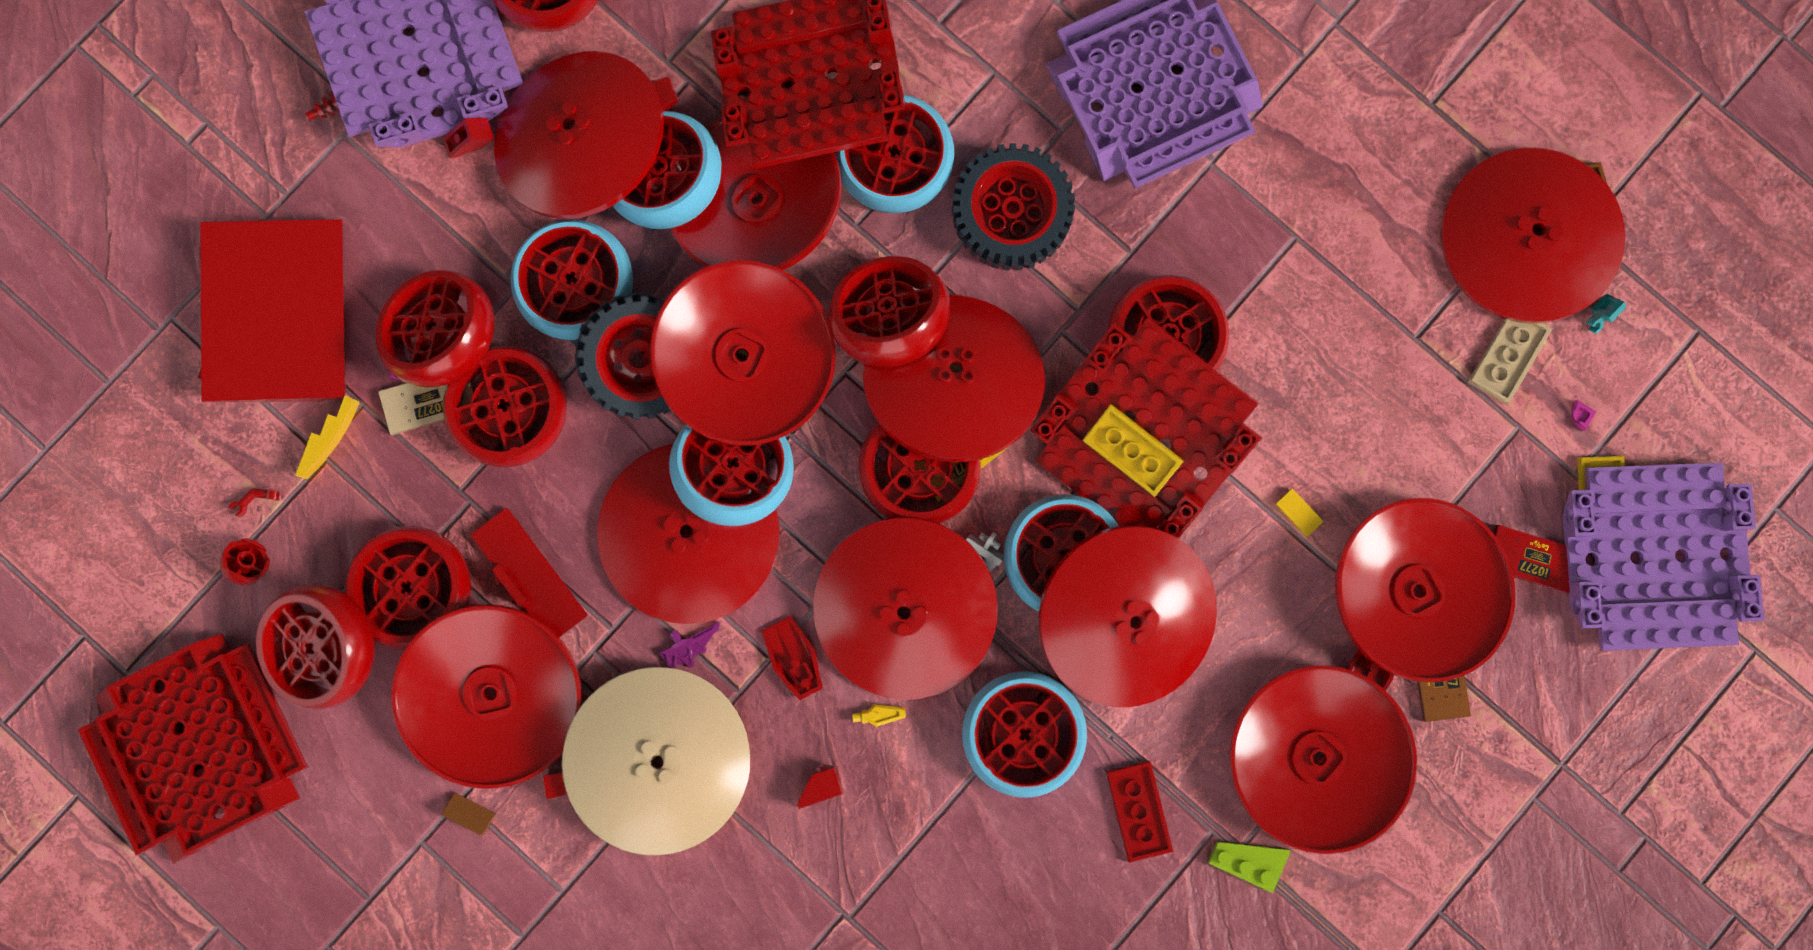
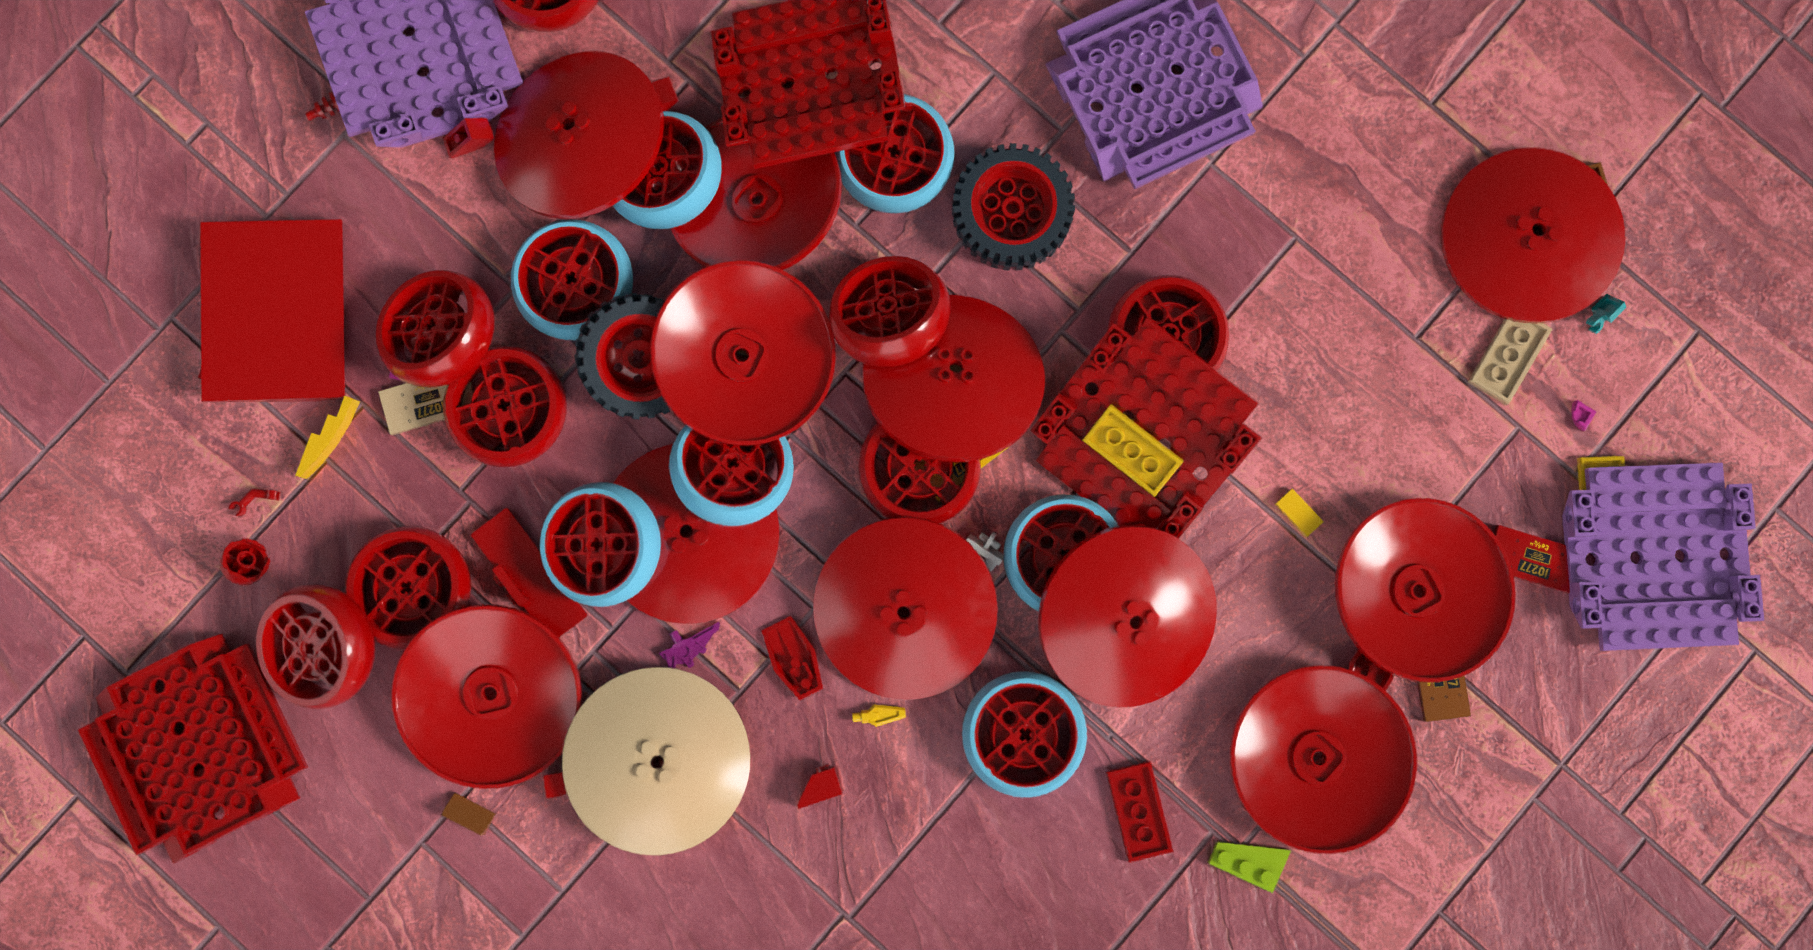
(599, 501): none -> red wheel

